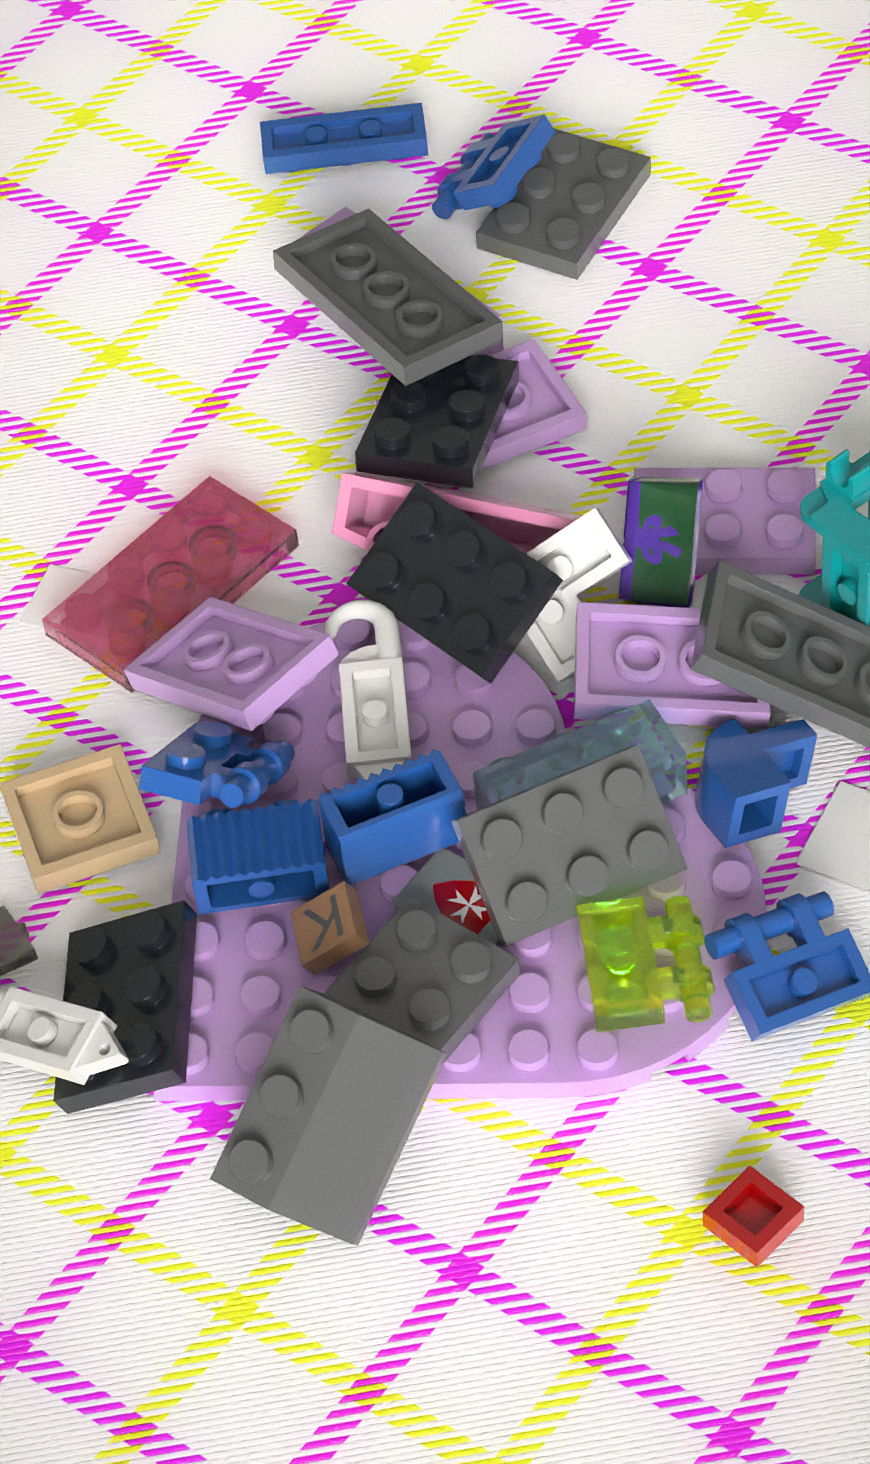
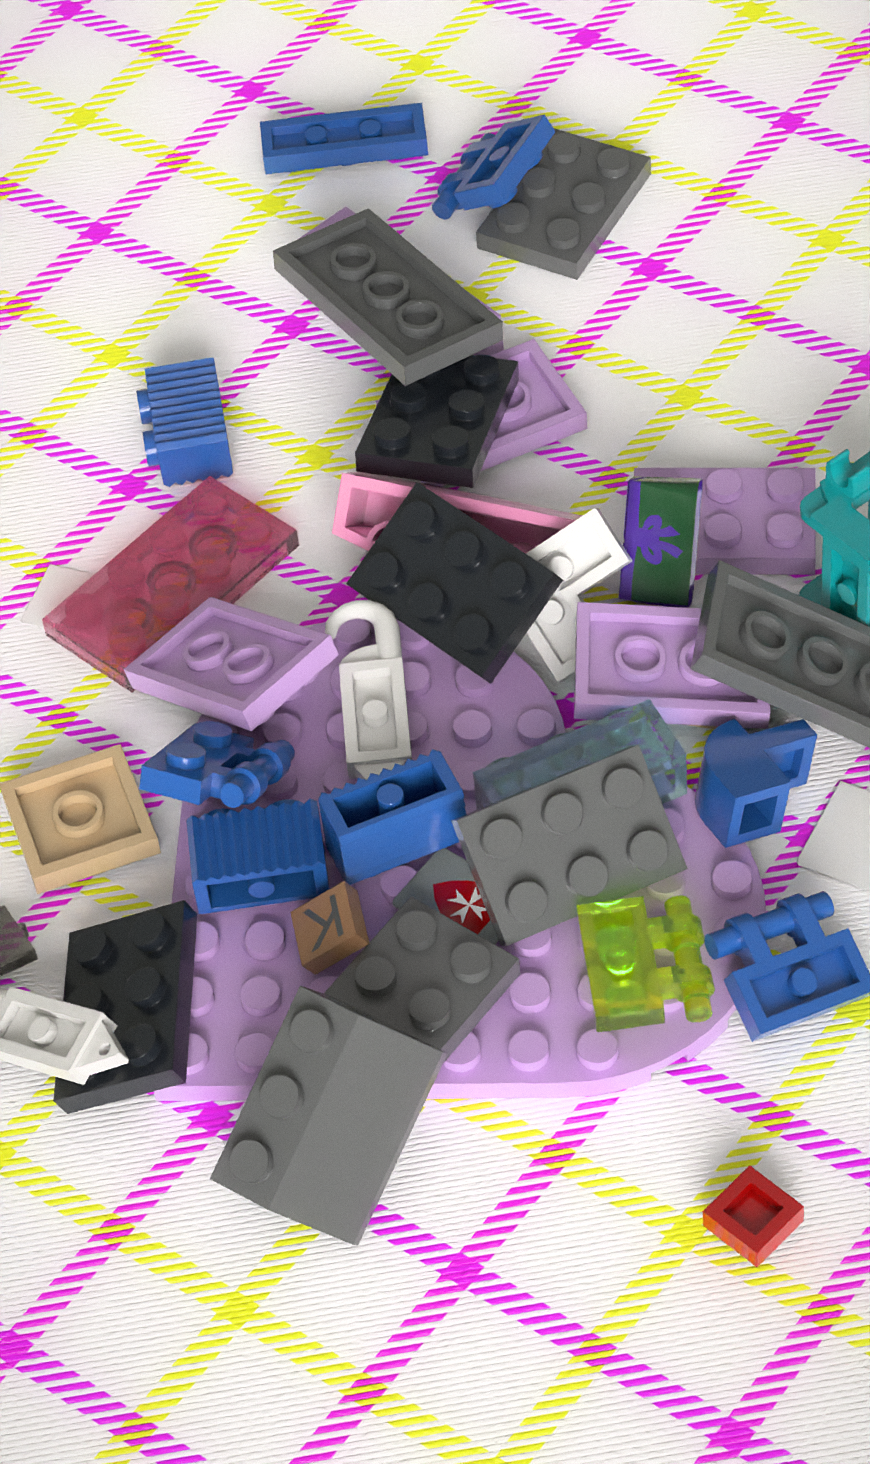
(187, 422): none -> blue brick

